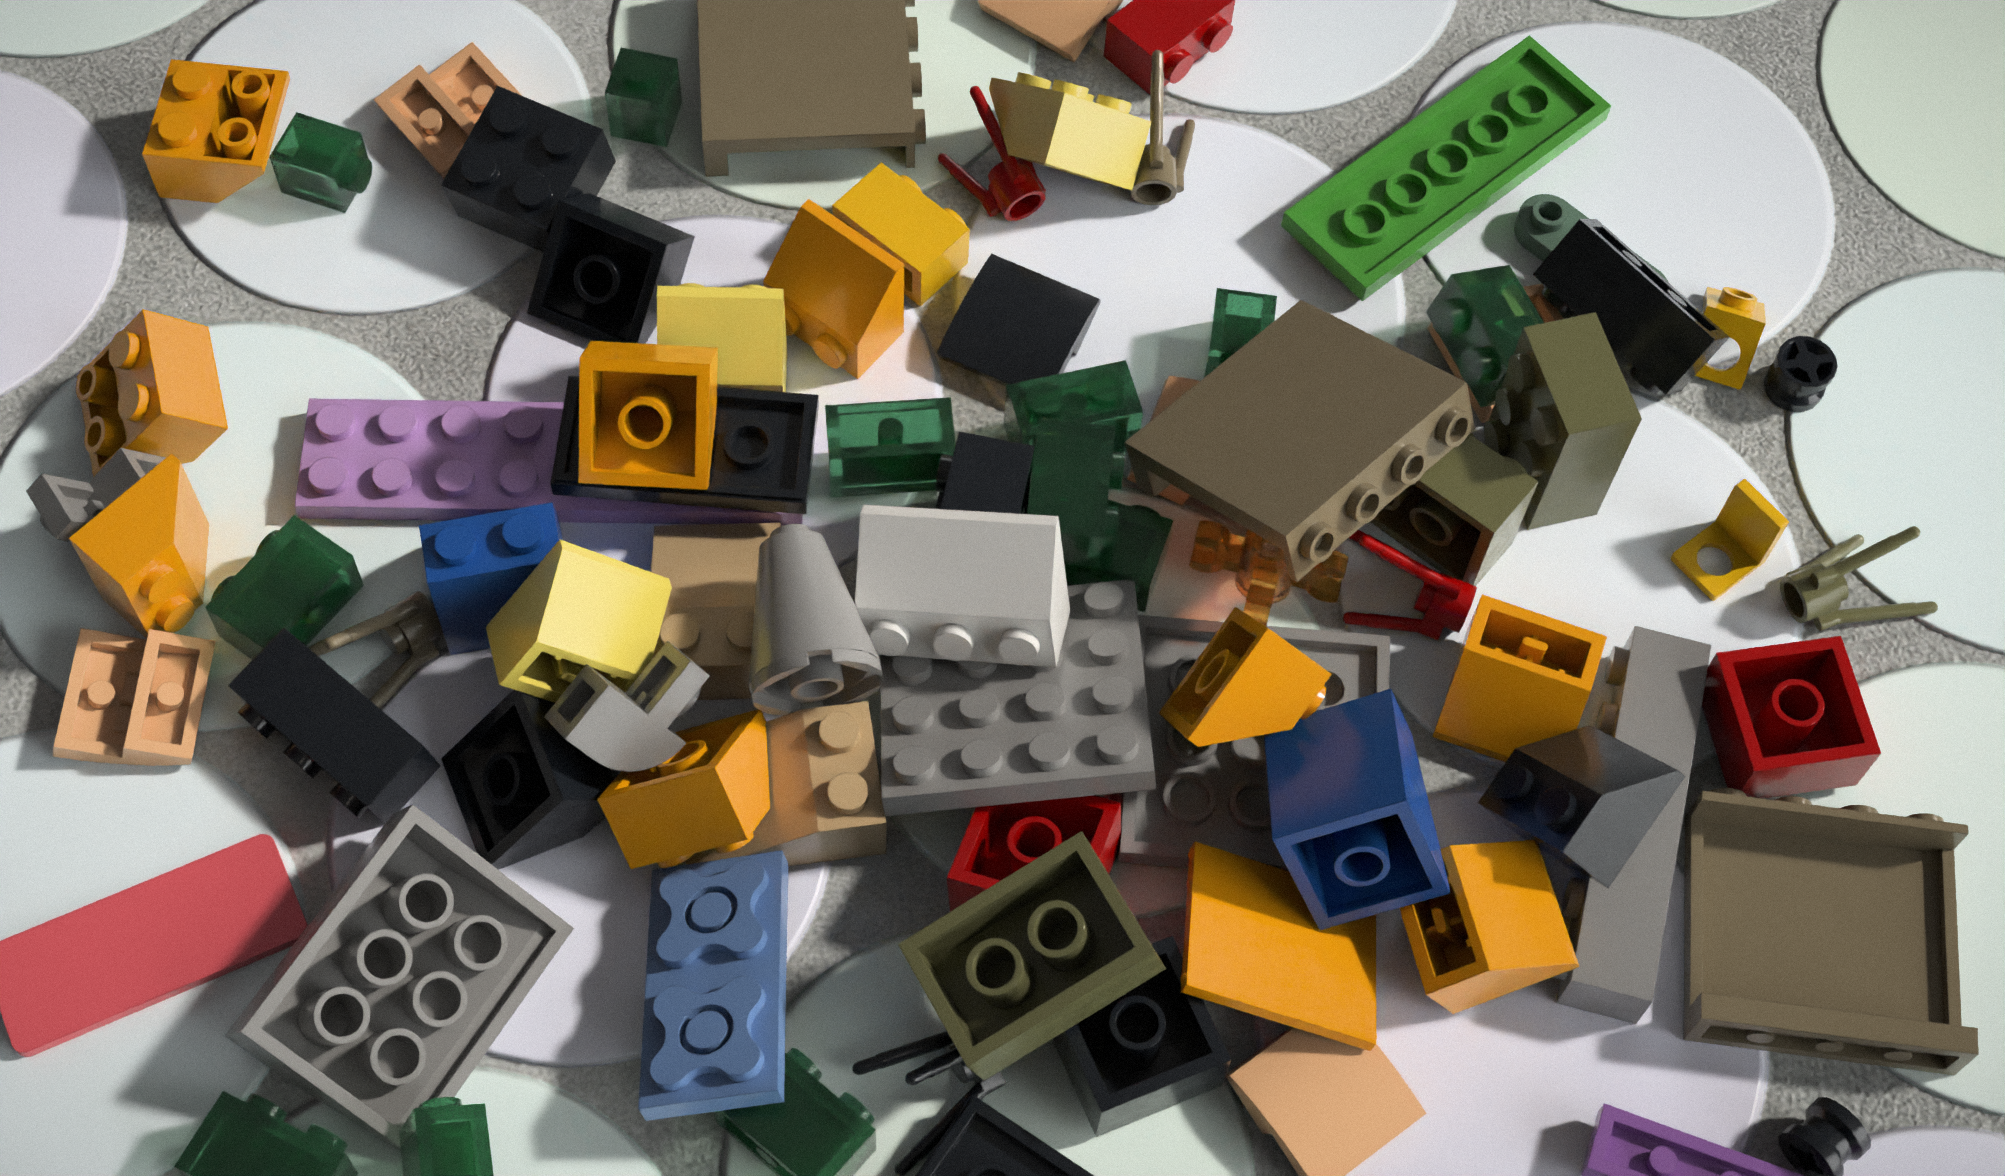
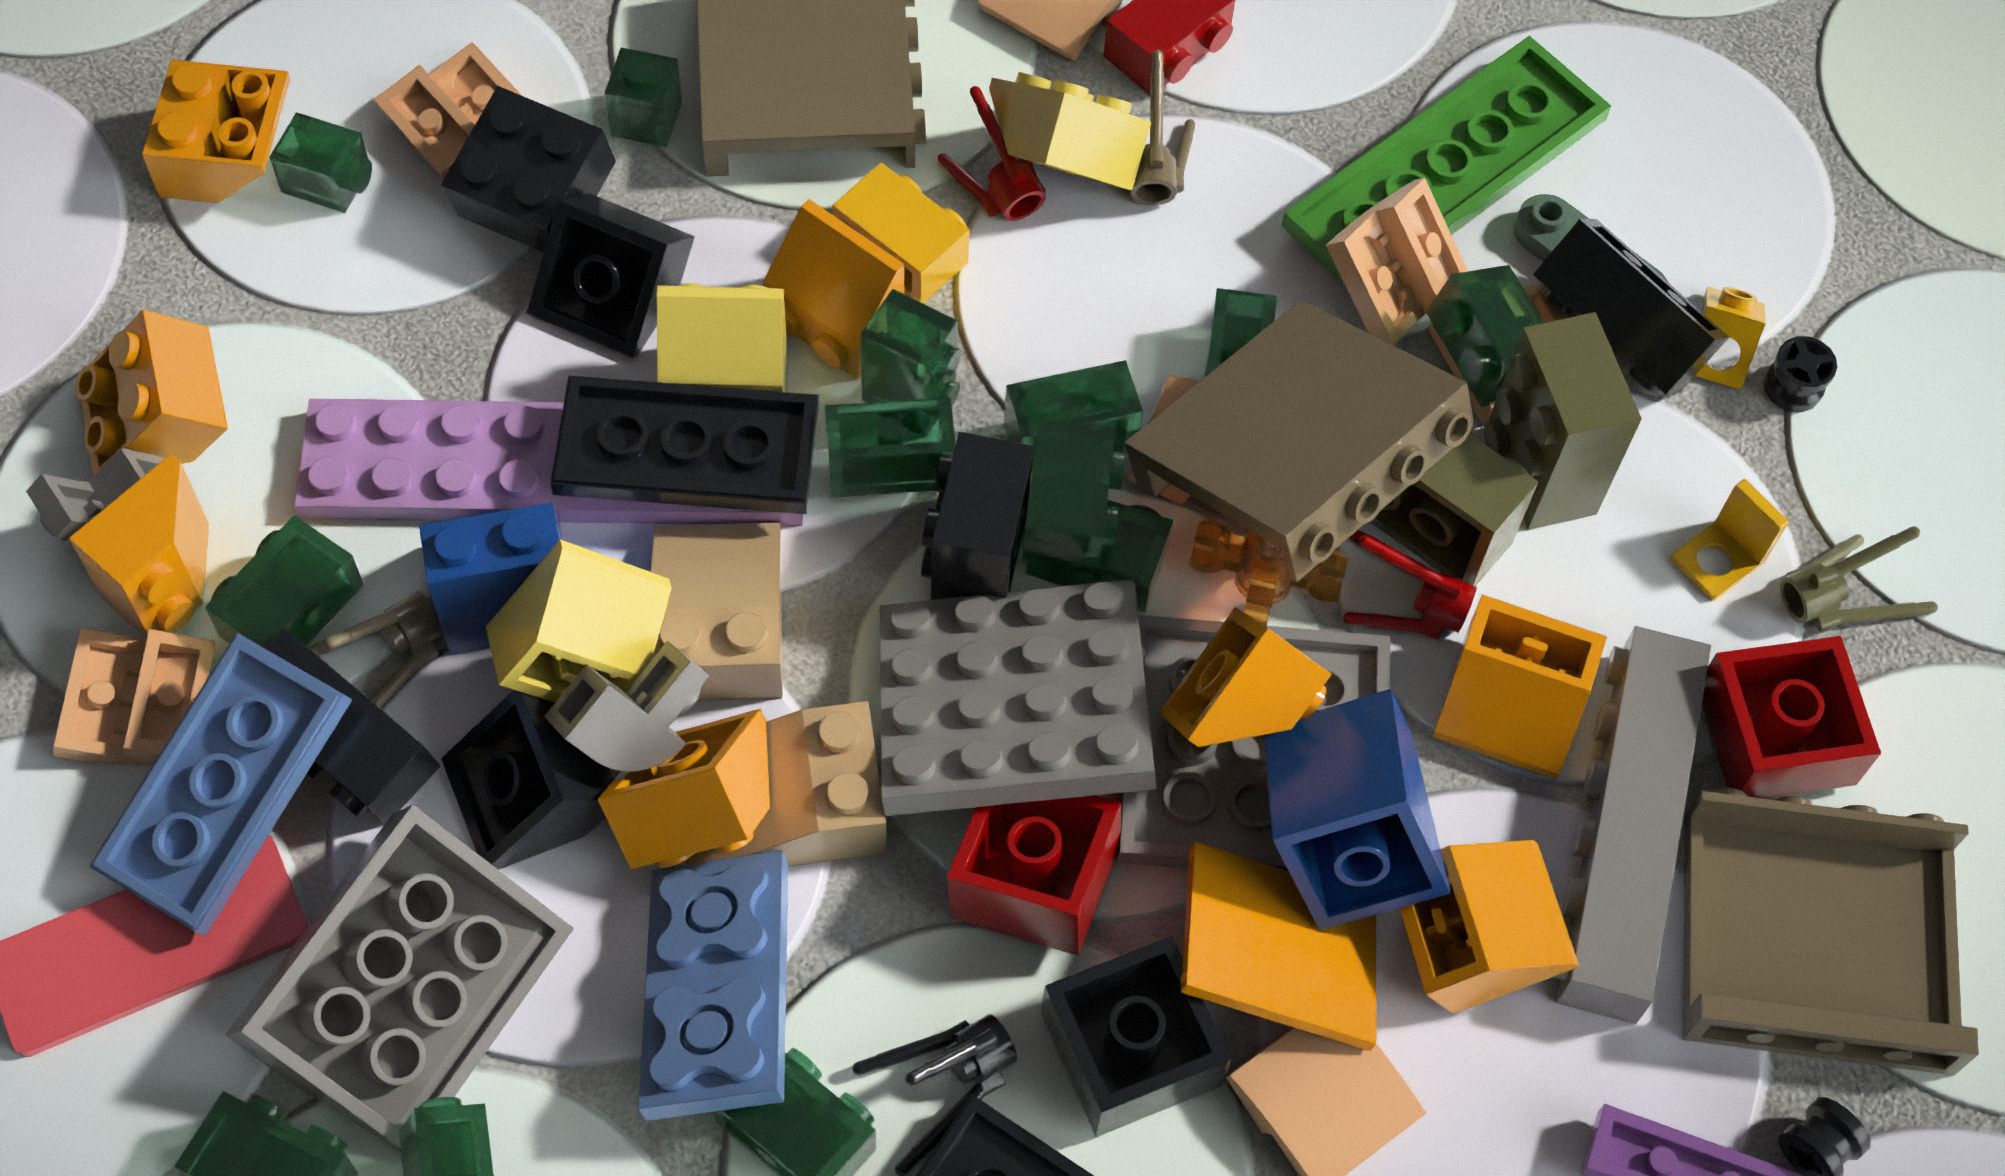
(220, 784): none -> medium blue piece
(647, 414): light orange slope -> none
(806, 628): light grey cone -> none
(909, 352): none -> clear green brick
(962, 585): white slope -> none
(1017, 324): black slope -> none
(1031, 957): olive brick -> none
(1396, 260): none -> light nougat slope
(1582, 798): black slope -> none

